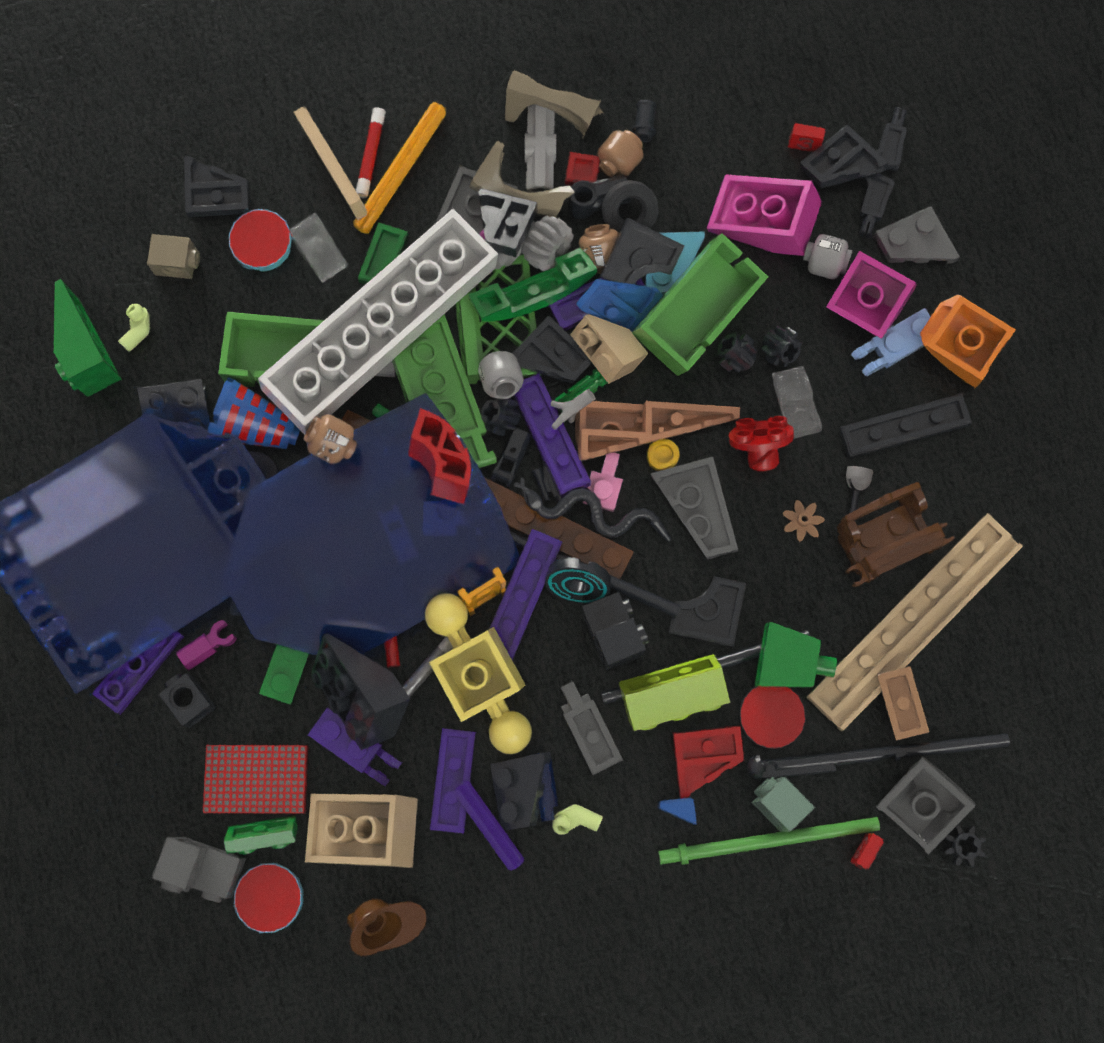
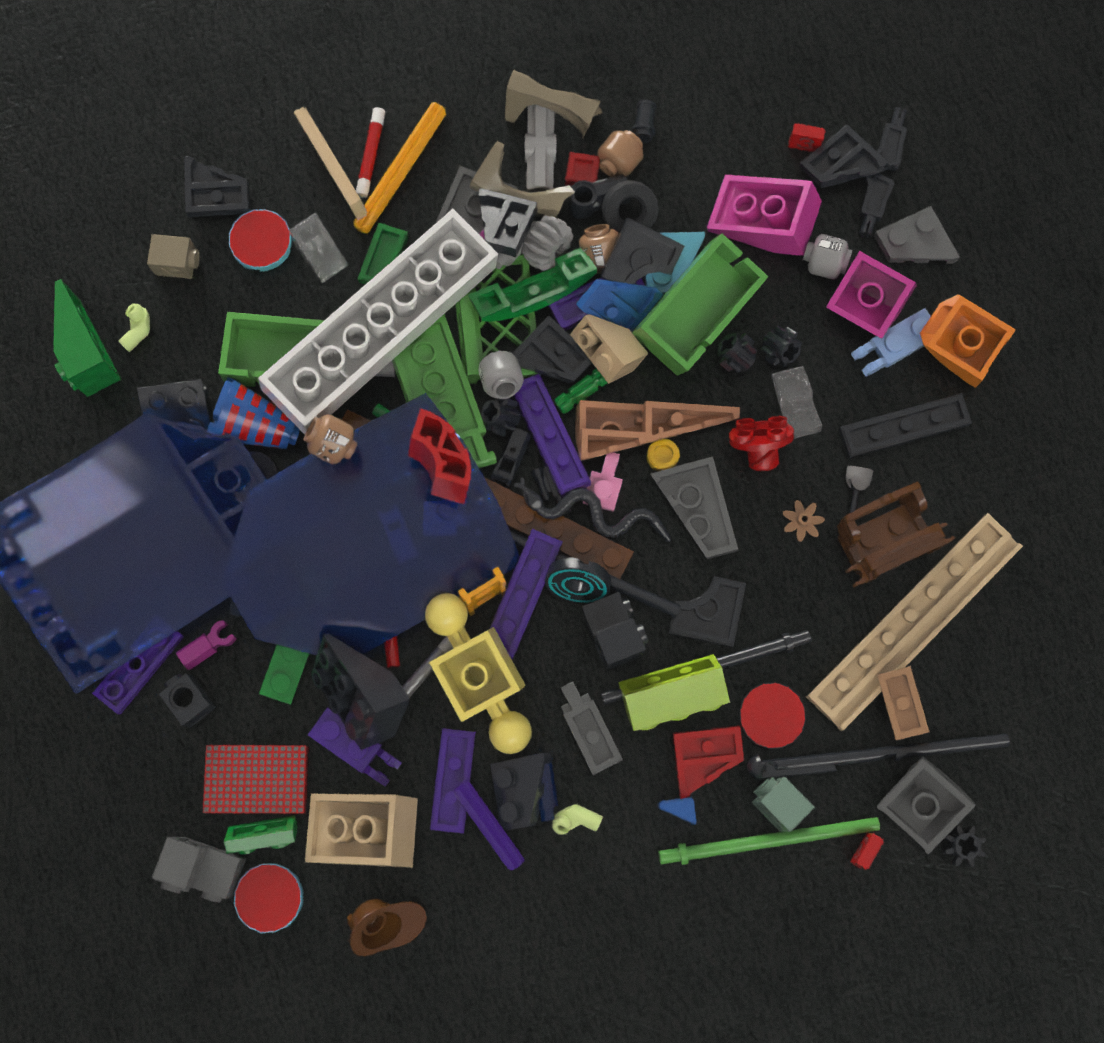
(572, 407): light grey bar -> none
(791, 659): green torso -> none

